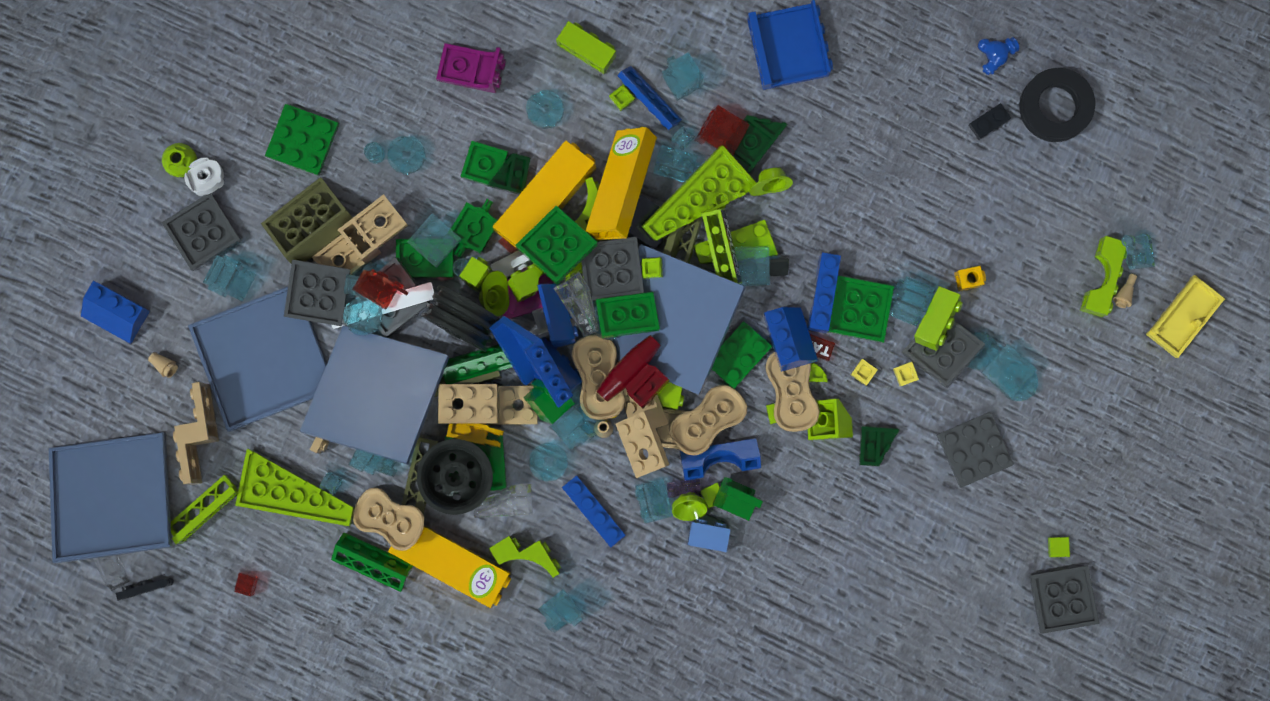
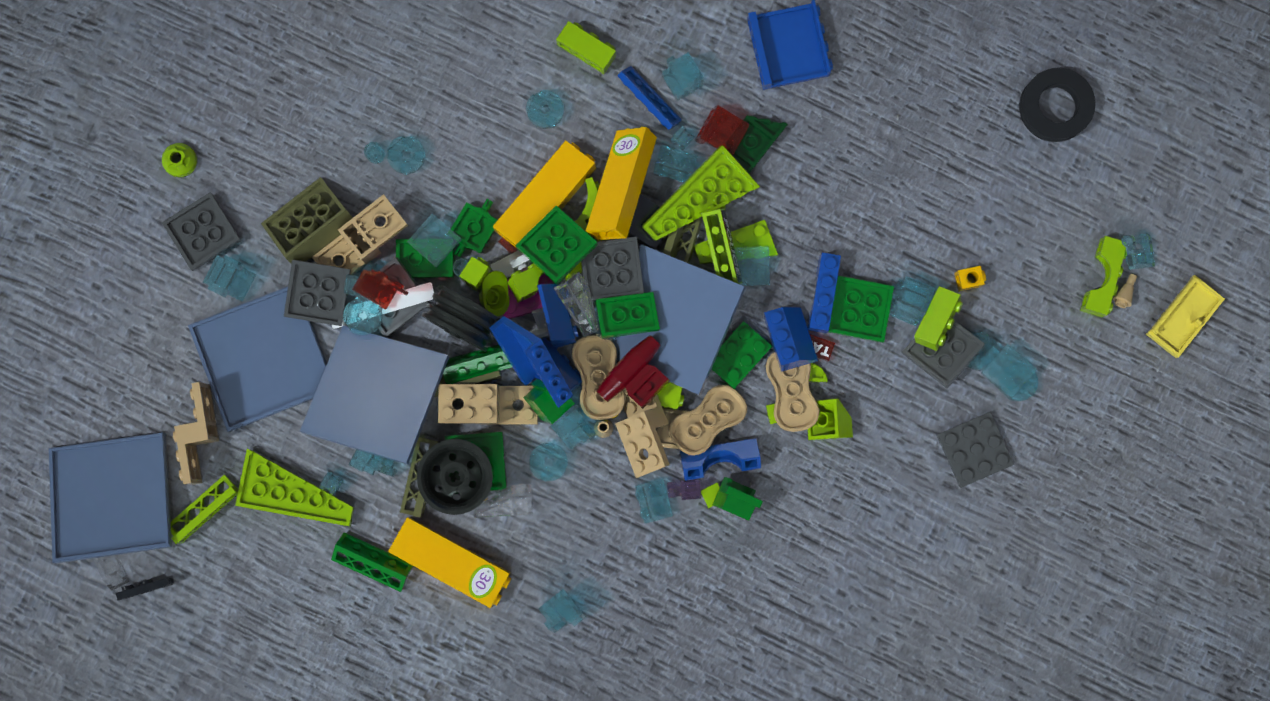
(113, 311): blue slope -> none
(164, 365): tan cone -> none
(208, 185): white plate -> none
(246, 584): clear red slope -> none
(302, 140): green plate -> none
(319, 445): tan plate -> none
(396, 523): tan plate -> none
(471, 68): magenta bracket -> none
(473, 433): yellow hinge -> none
(482, 162): green plate -> none
(512, 174): dark green wing -> none
(538, 552): lime arch -> none
(593, 511): blue plate -> none
(622, 97): lime tile -> none
(652, 268): lime tile -> none
(689, 507): lime piece -> none
(709, 536): medium blue brick -> none
(771, 181): lime piece -> none
(779, 267): pearl dark grey slope -> none
(863, 372): light yellow plate -> none
(875, 444): dark green wing -> none
(905, 374): light yellow plate -> none
(989, 121): black plate -> none
(997, 53): blue animal -> none
(1058, 547): lime tile -> none
(1064, 599): dark grey plate -> none

